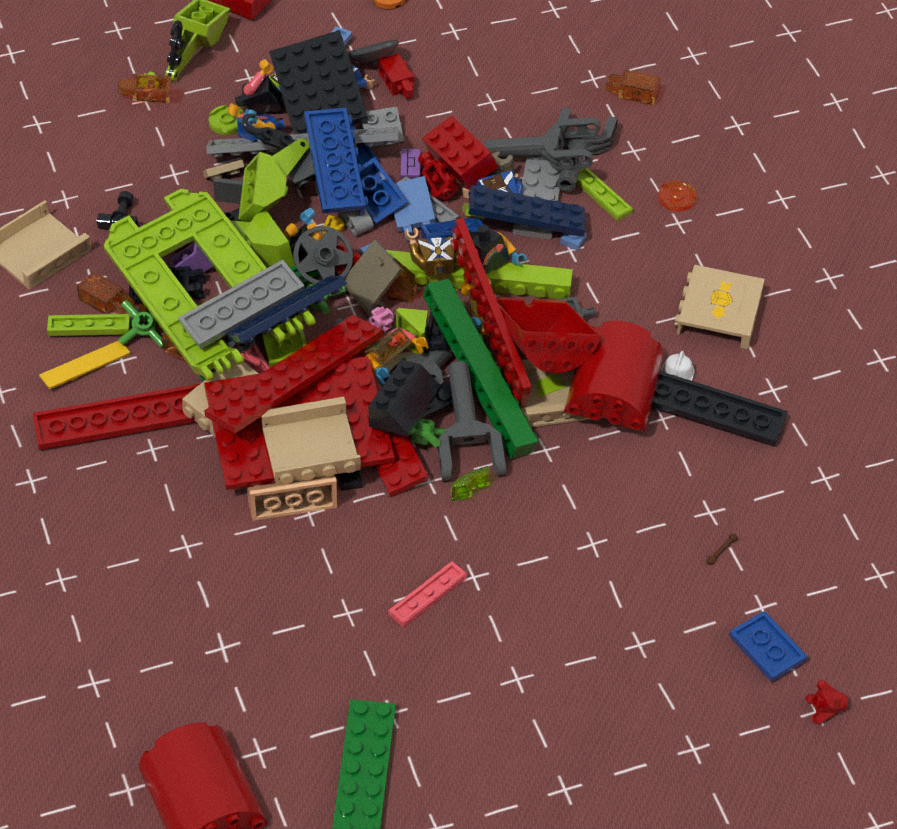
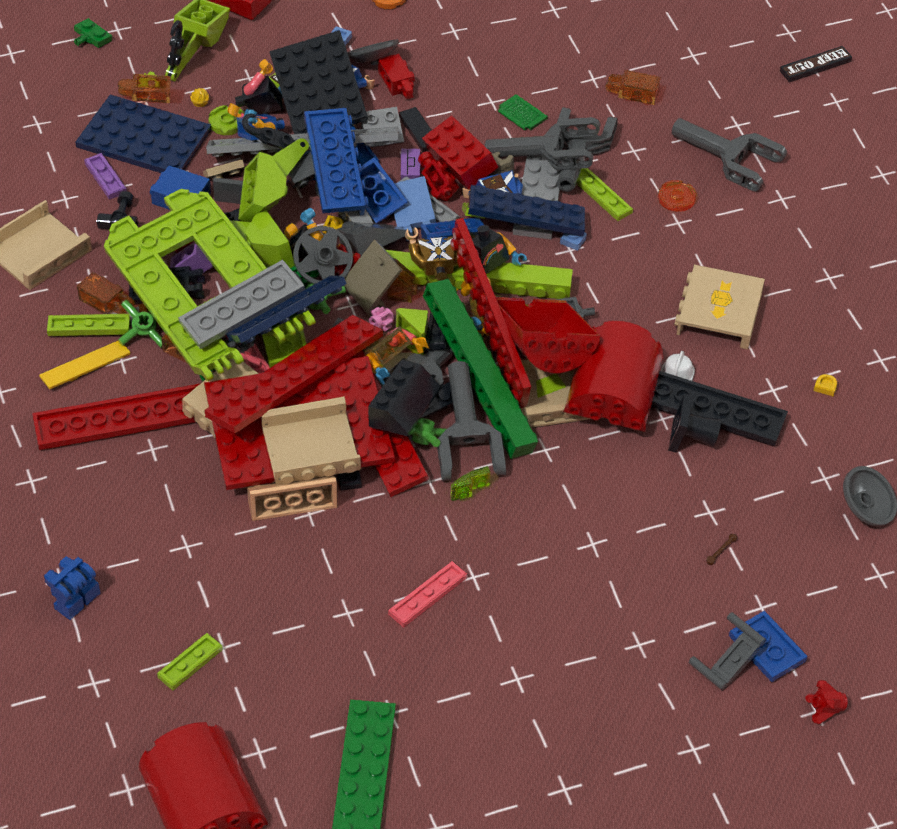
(72, 586): none -> blue hips
(91, 33): none -> green plate
(105, 175): none -> medium lavender tile
(143, 135): none -> dark blue plate
(175, 179): none -> blue brick
(189, 661): none -> lime tile
(199, 97): none -> yellow plate
(363, 234): none -> dark grey slope
(415, 125): none -> black tile
(522, 113): none -> green window
(692, 426): none -> black plant
(731, 151): none -> dark grey piece
(736, 656): none -> dark grey plate
(815, 63): none -> tile
(826, 384): none -> yellow tile
(869, 496): none -> dark grey dish

